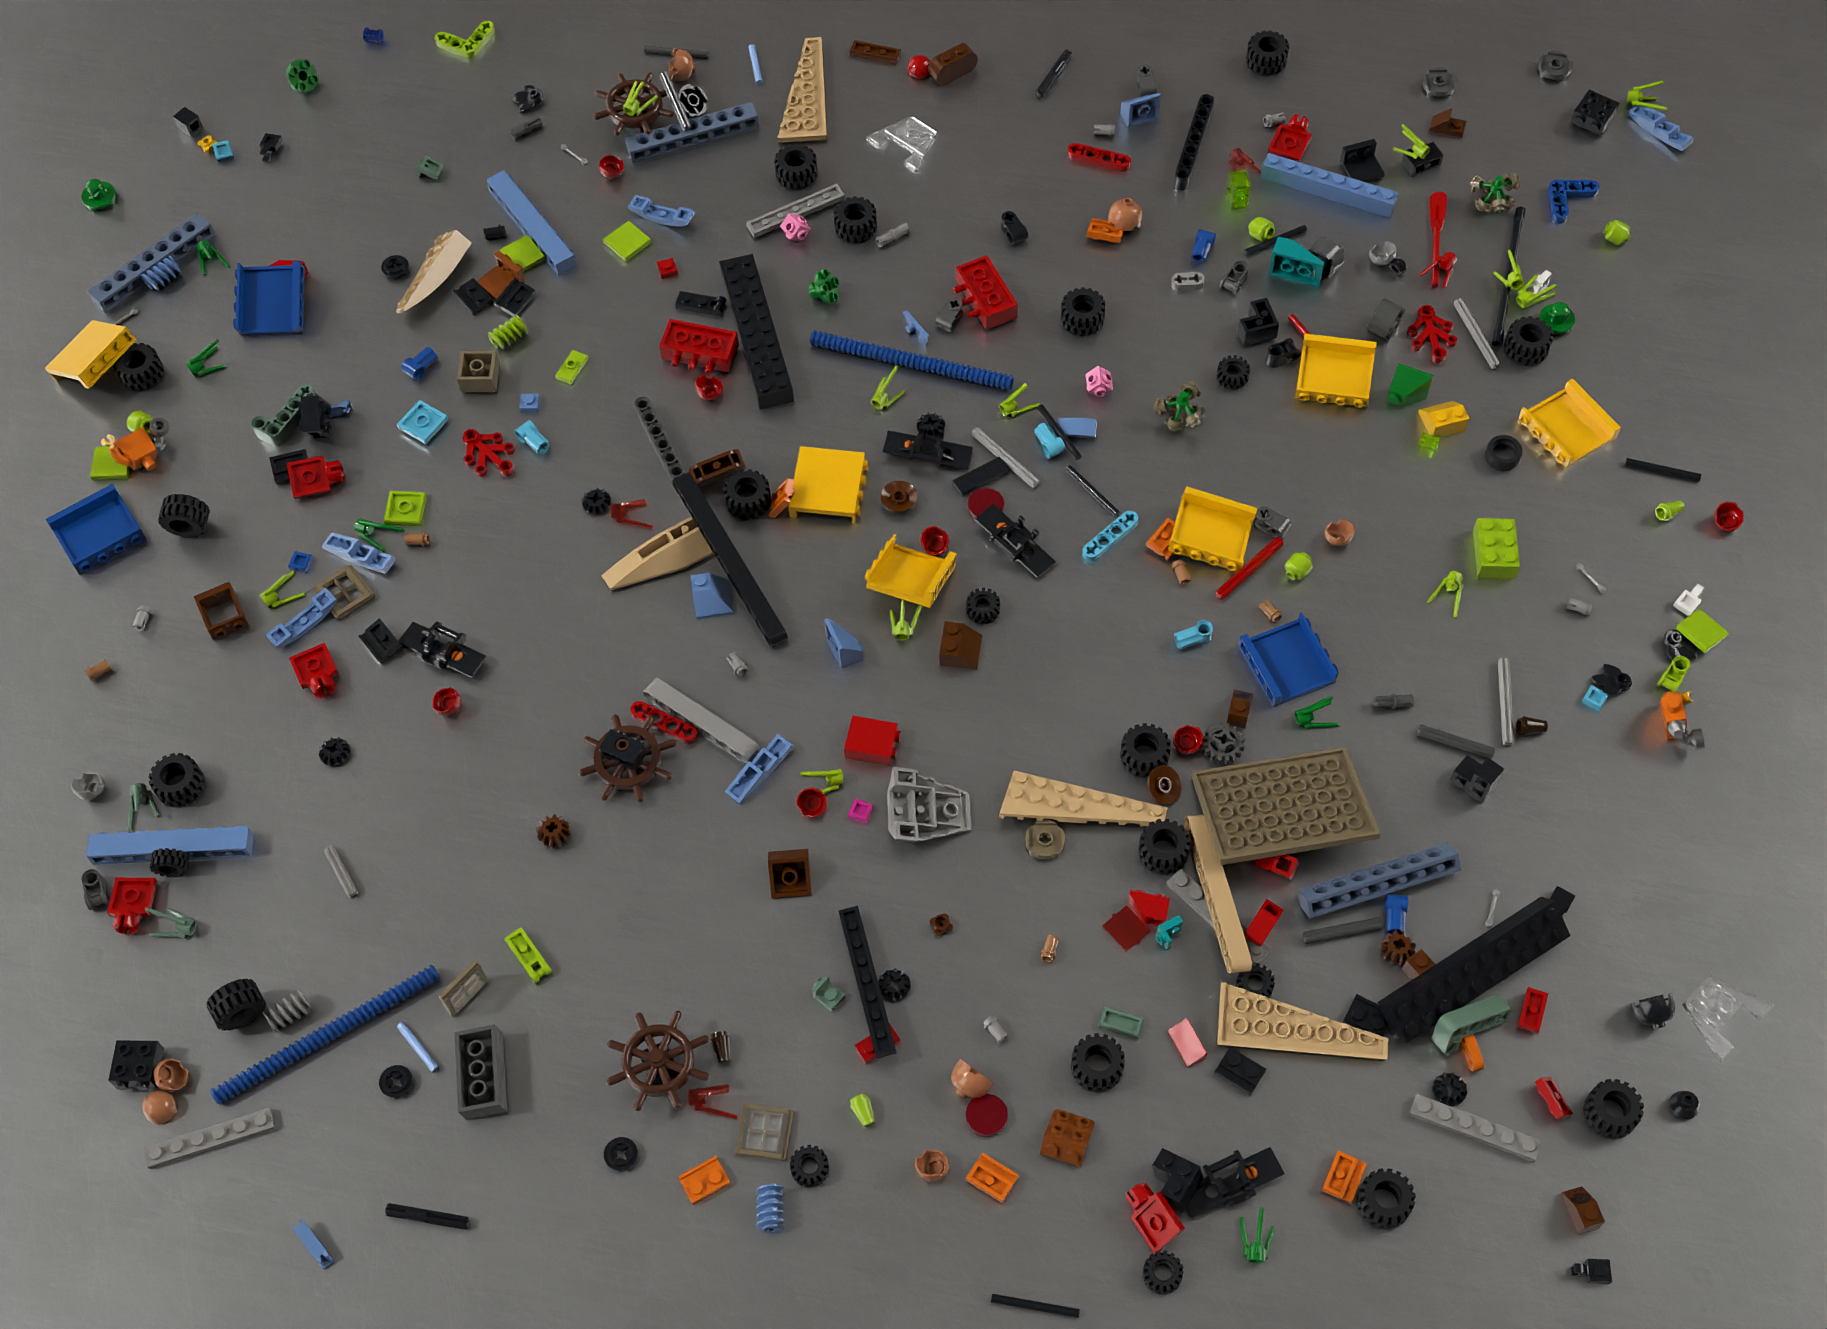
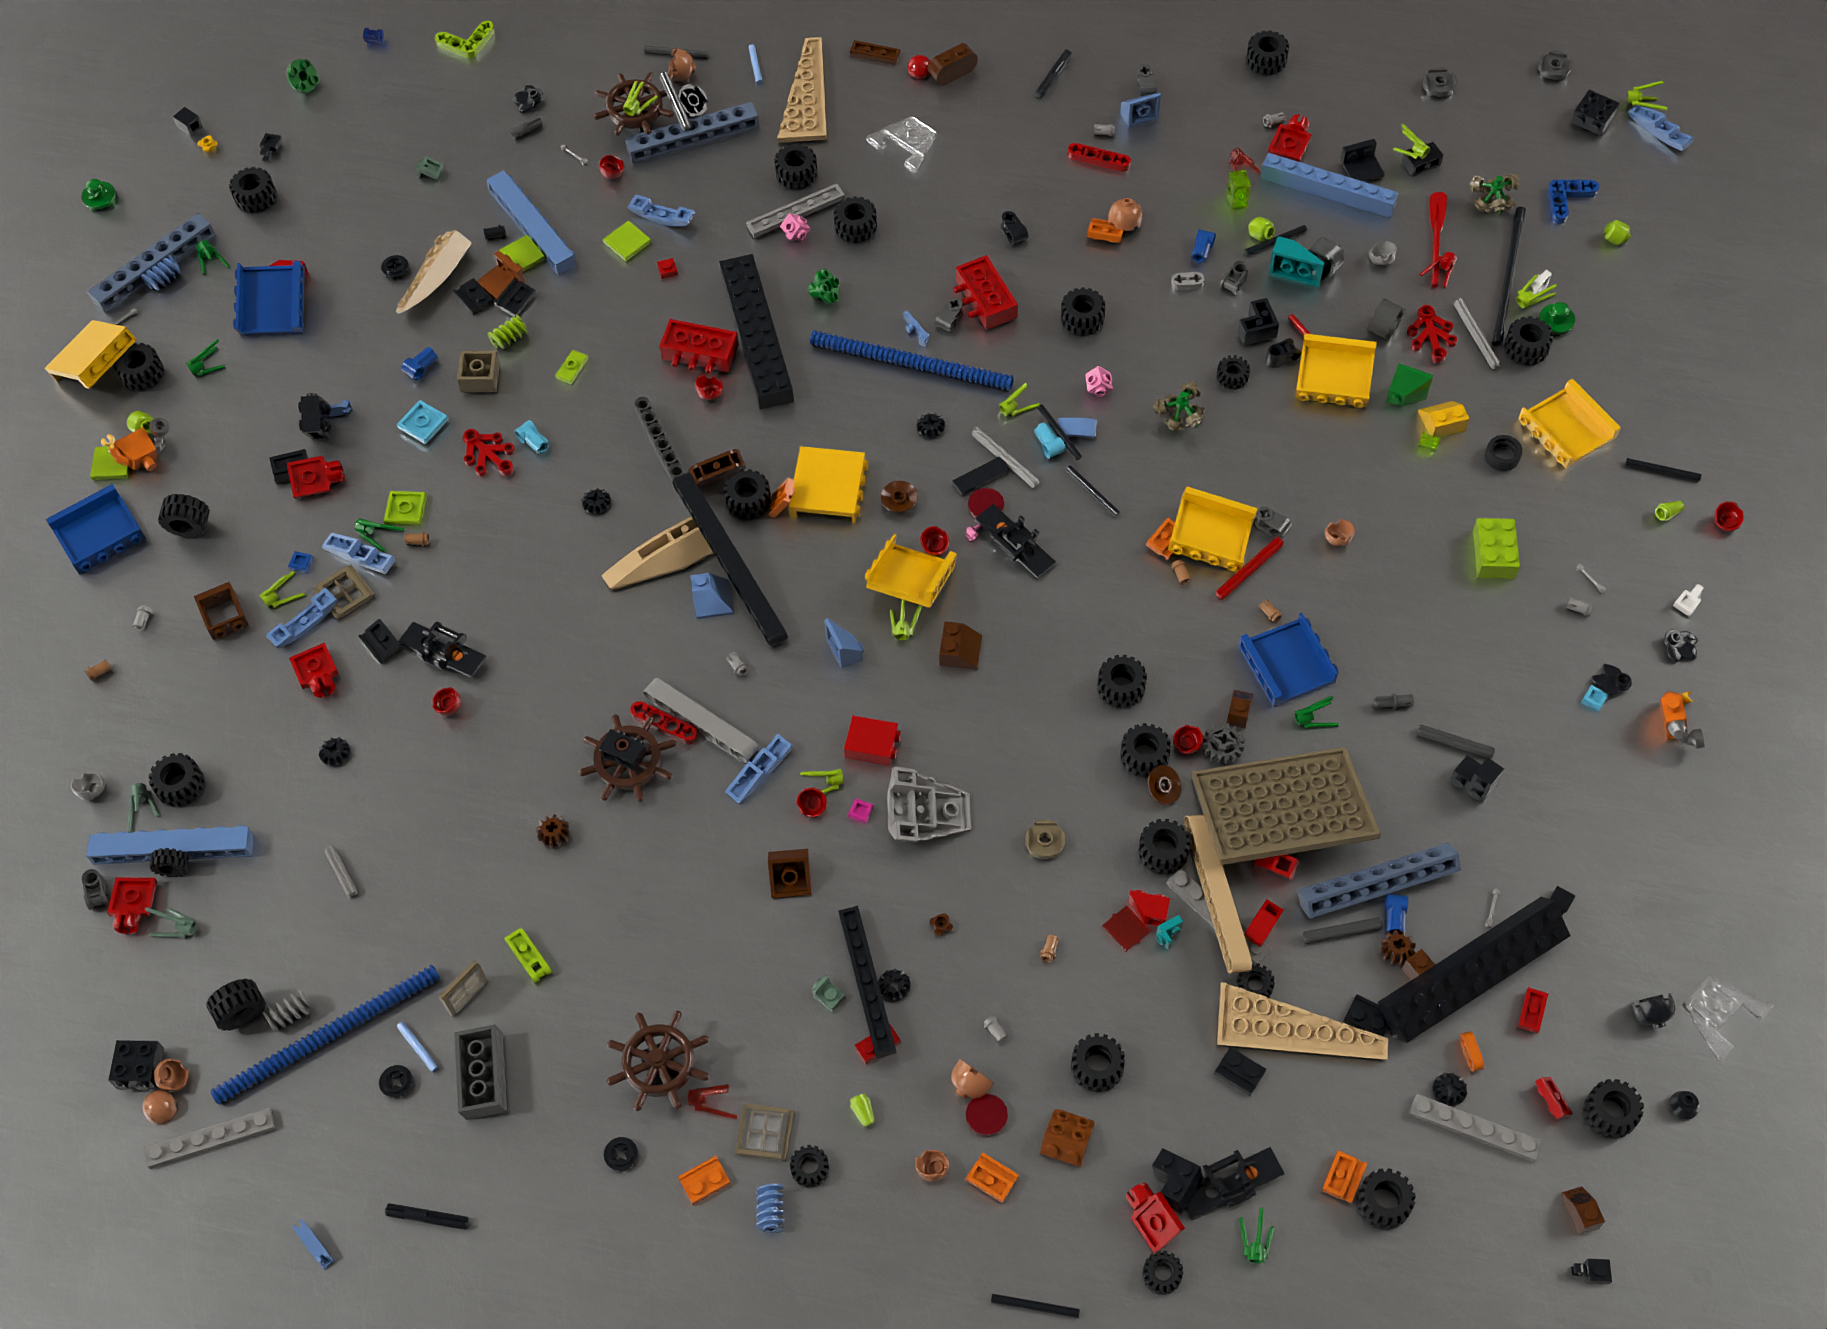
(223, 150): medium azure tile -> none
(252, 189): none -> black tyre
(284, 423): sand green beam -> none
(529, 403): medium blue plate -> none
(620, 510): clear red plant -> none
(700, 303): black plate -> none
(721, 1045): dark brown cone -> none
(880, 397): lime plant -> none
(892, 235): light grey pin -> none
(927, 448): black piece -> none
(972, 532): none -> bright pink hand
(983, 615): black tyre -> none
(1051, 799): tan wing -> none
(1110, 536): medium azure beam -> none
(1121, 1022): sand green tile -> none
(1125, 668): none -> black tyre
(1187, 1043): slope -> none
(1193, 636): medium azure piece -> none
(1194, 142): black beam -> none
(1298, 566): lime head -> none
(1398, 266): black plate -> none
(1445, 124): reddish brown slope -> none
(1452, 582): lime plant -> none
(1469, 1020): sand green beam -> none
(1505, 702): light grey axle -> none
(1515, 278): lime plant -> none
(1530, 726): dark brown cone -> none
(1673, 676): lime piece -> none
(1702, 630): lime tile -> none

